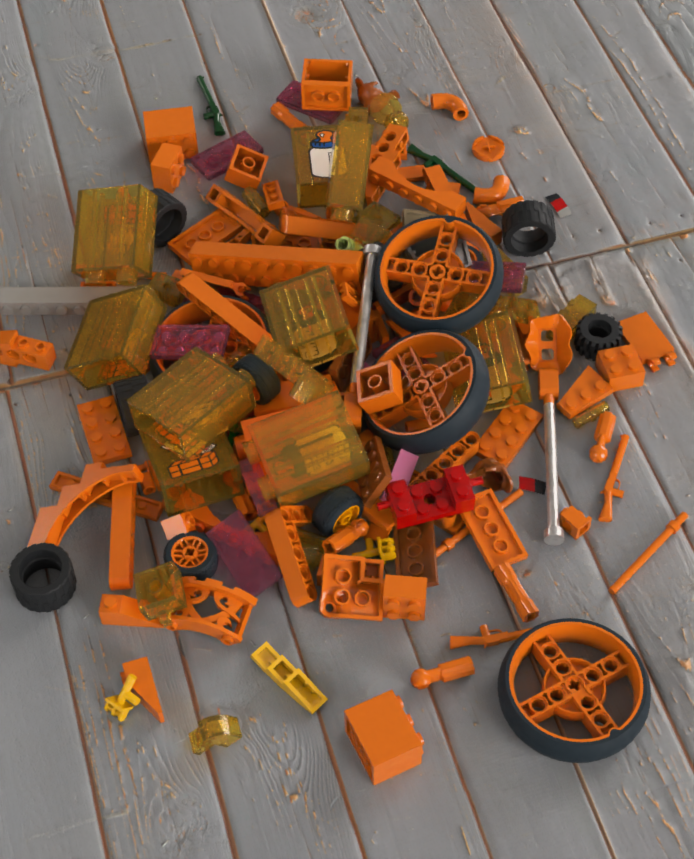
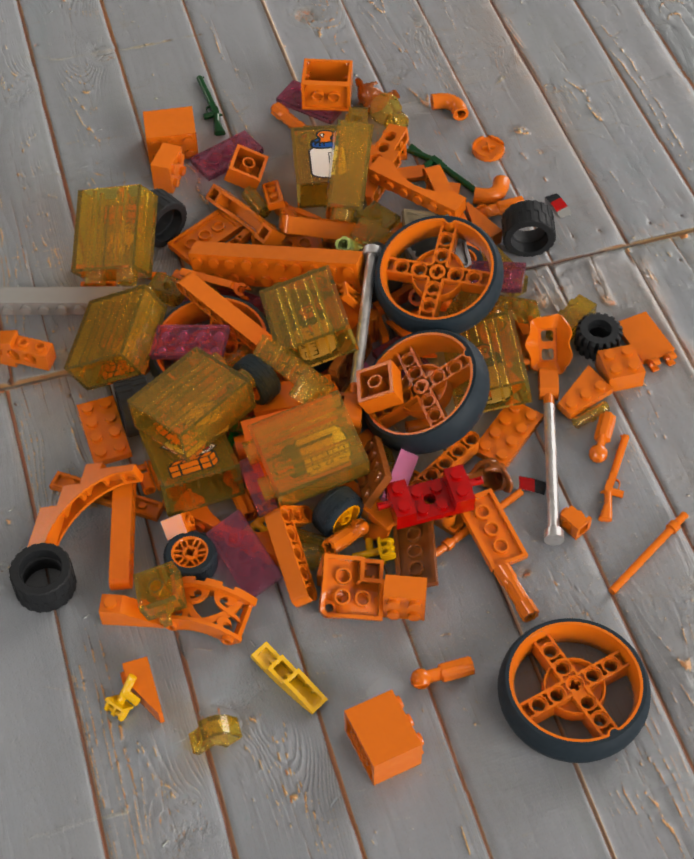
(486, 639): orange piece -> none

